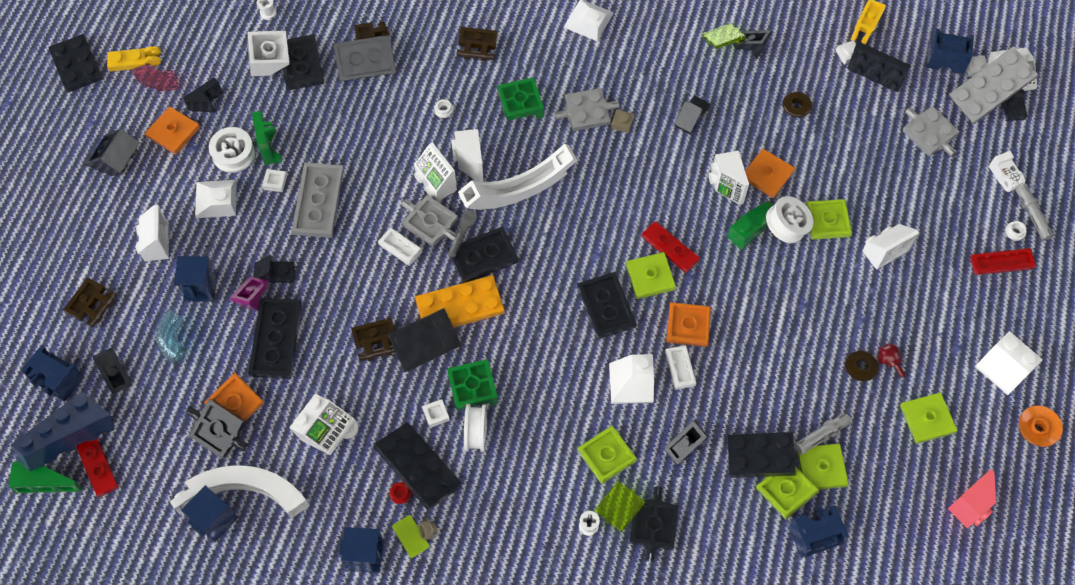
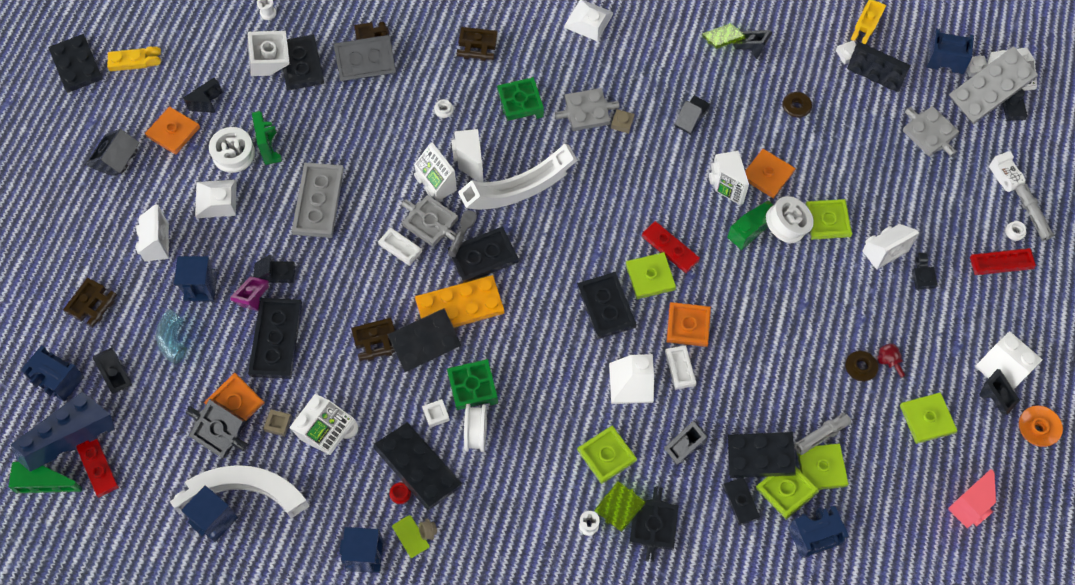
(155, 79): clear pink tile -> none
(274, 180): white plate -> none
(277, 422): none -> dark tan plate
(741, 501): none -> black plate
(924, 276): none -> black plate
(1000, 391): none -> black slope

